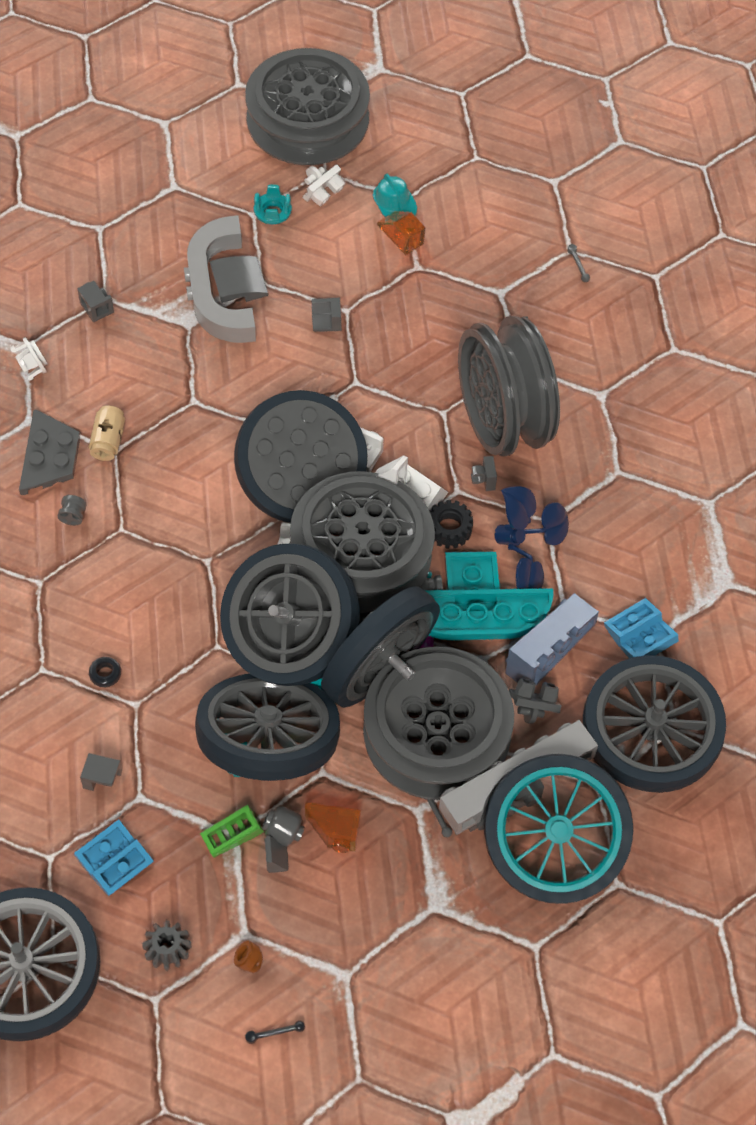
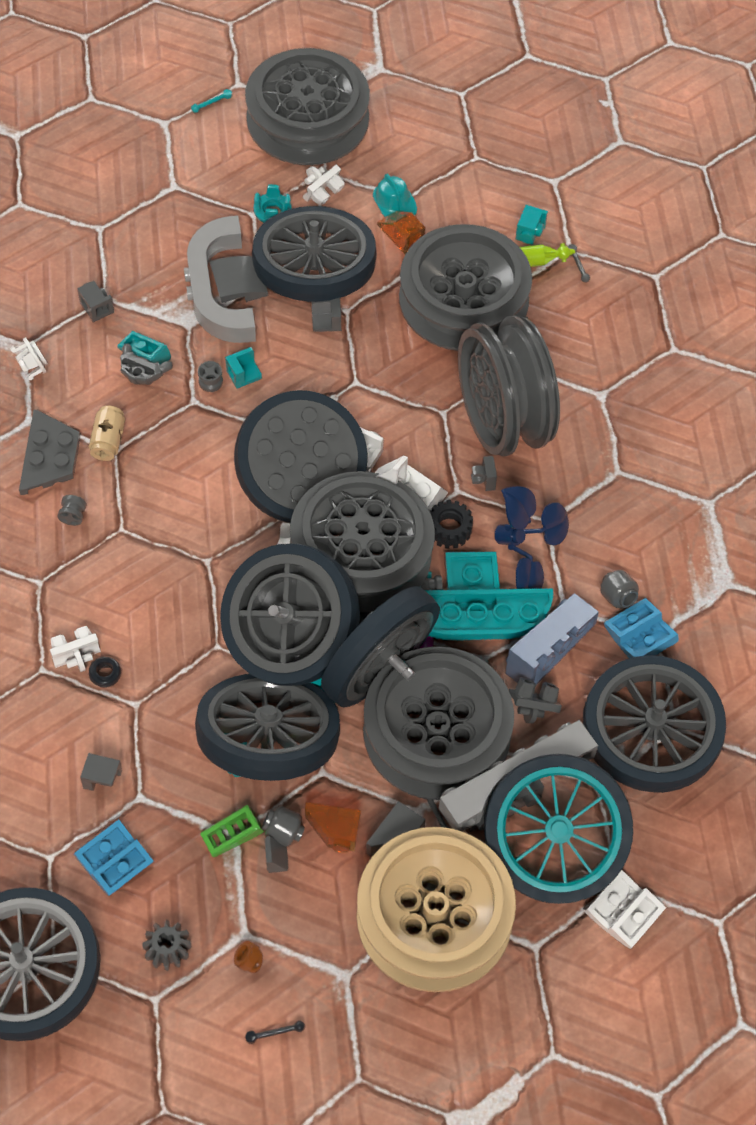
(74, 652): none -> white hips
(139, 369): none -> dark grey piece
(146, 347): none -> teal slope
(209, 370): none -> dark grey wheel
(226, 94): none -> teal hinge
(242, 368): none -> teal panel
(314, 253): none -> wheel
(398, 821): none -> dark grey slope
(453, 864): none -> tan wheel
(462, 279): none -> dark grey wheel
(531, 224): none -> teal brick
(540, 255): none -> lime wheel
(619, 589): none -> dark grey head
(625, 910): none -> white slope

